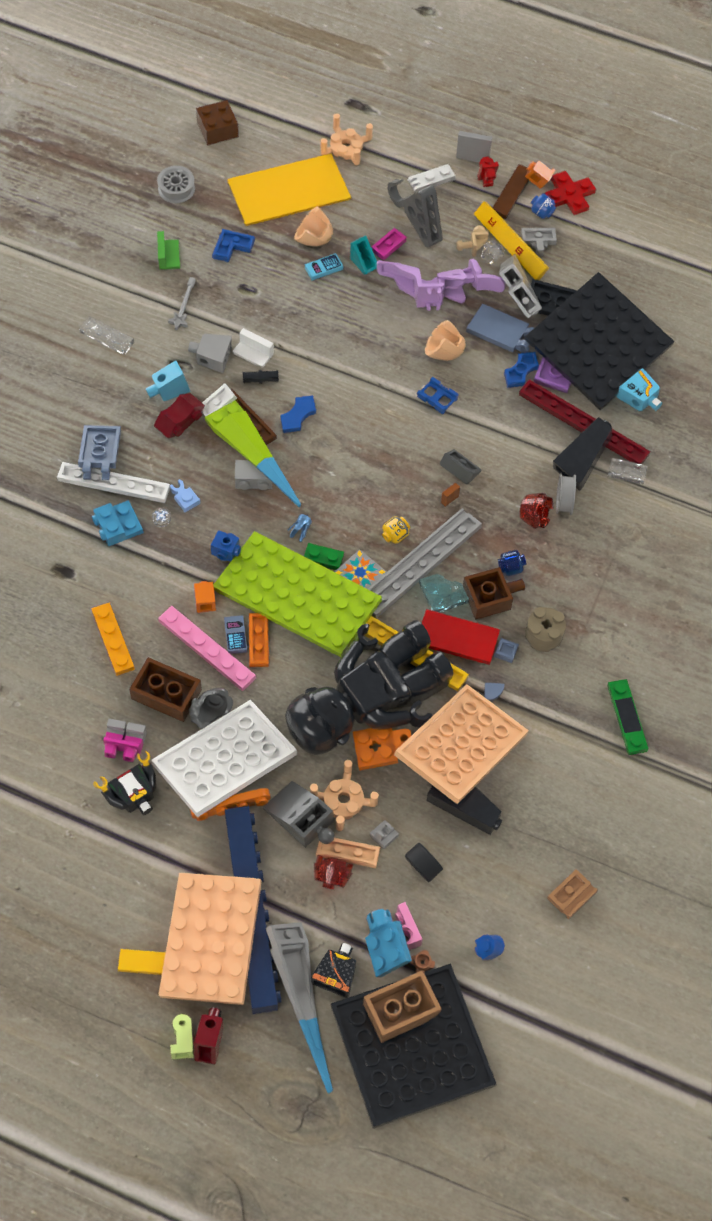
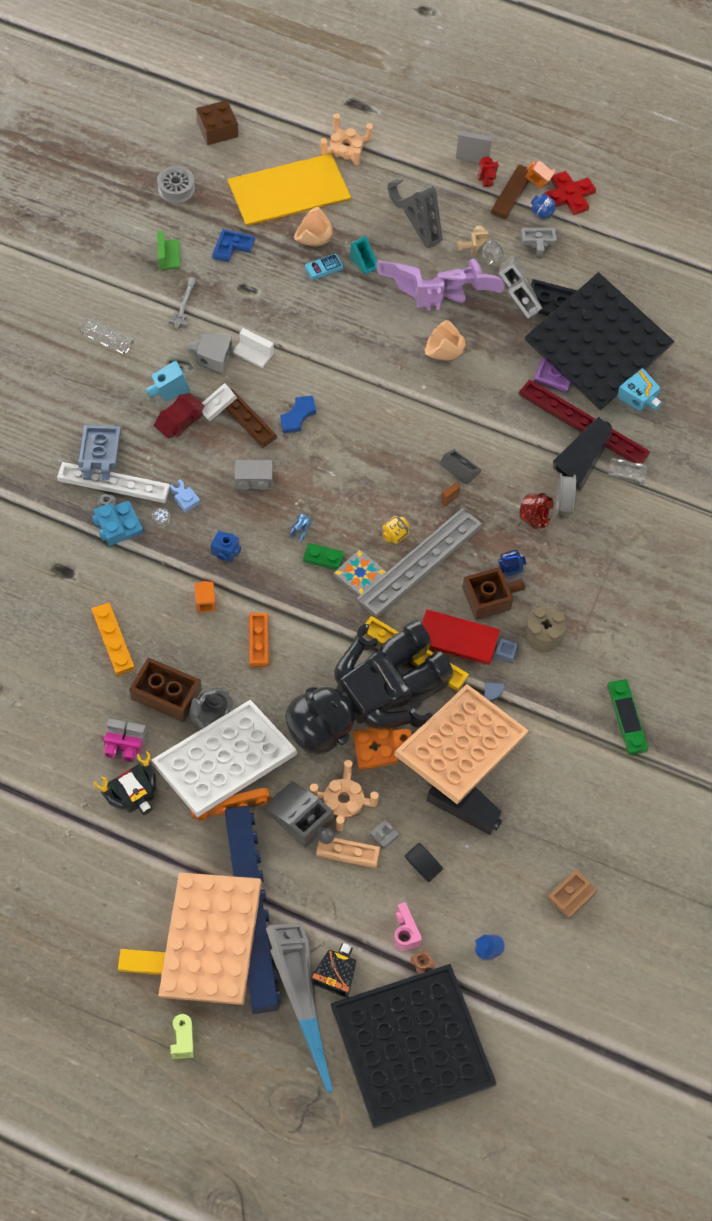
(105, 497): none -> light grey plate
(207, 648): bright pink plate -> none
(208, 1037): dark red torso -> none
(235, 634): tile -> none
(238, 431): lime plate -> none
(260, 376): black pin -> none
(297, 593): lime plate -> none
(332, 872): clear red cone -> none
(386, 943): dark azure plate -> none
(389, 244): dark pink plate -> none
(401, 1006): medium nougat brick -> none
(432, 177): white hinge -> none
(441, 391): blue piece -> none
(442, 593): clear light blue plate -> none
(499, 329): sand blue tile -> none
(511, 240): yellow tile -> none
(516, 375): blue tile -> none

